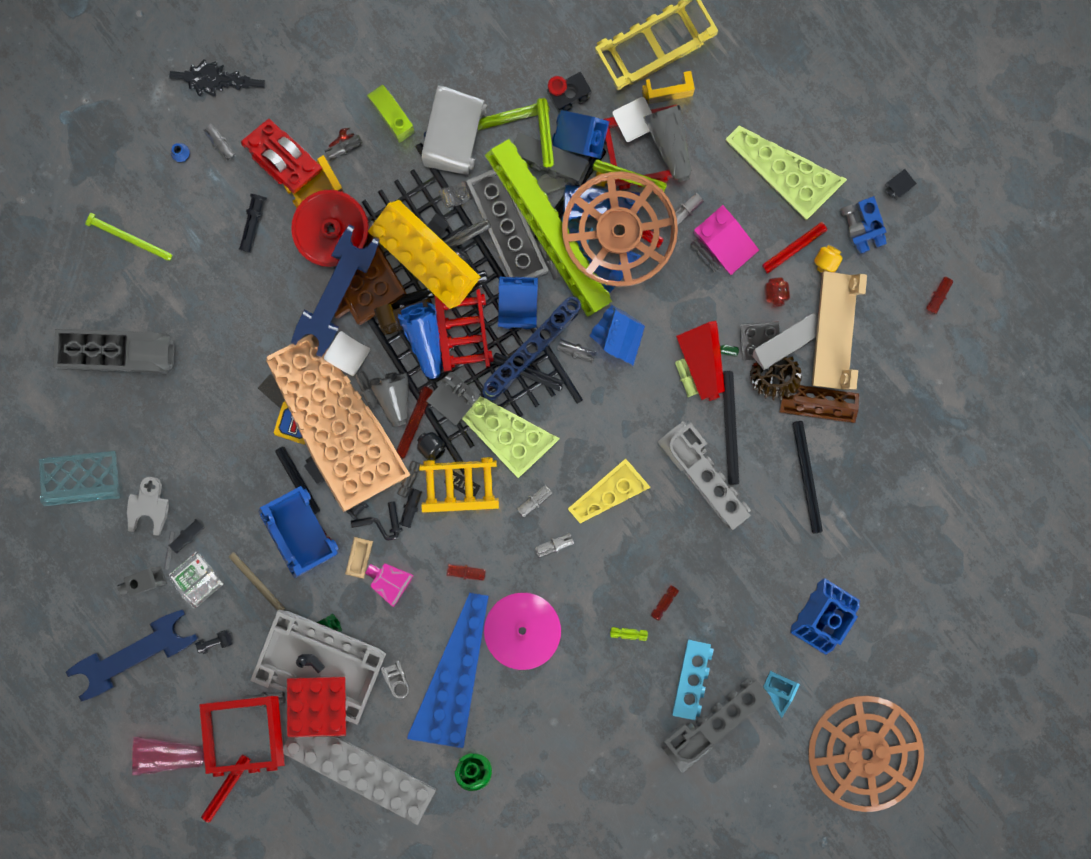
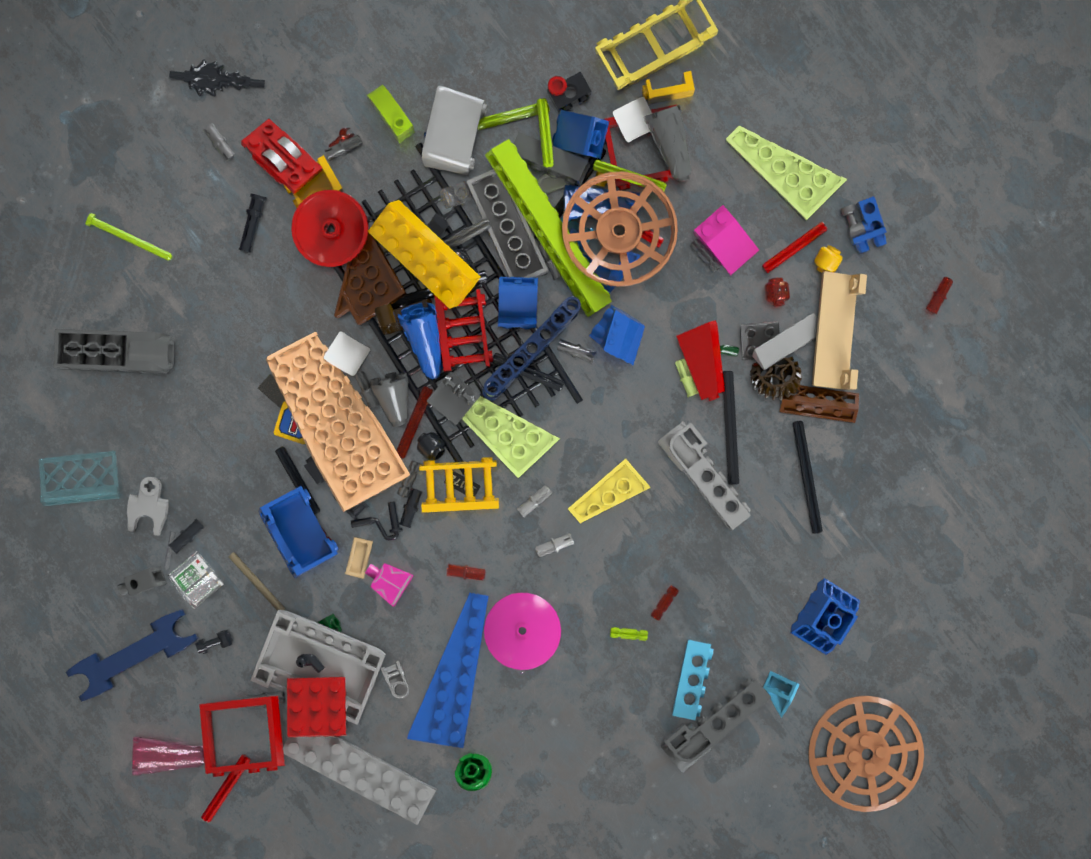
(182, 155): blue cone -> none
(350, 260): dark blue piece -> none
(687, 208): light grey axle -> none
(899, 184): black brick -> none

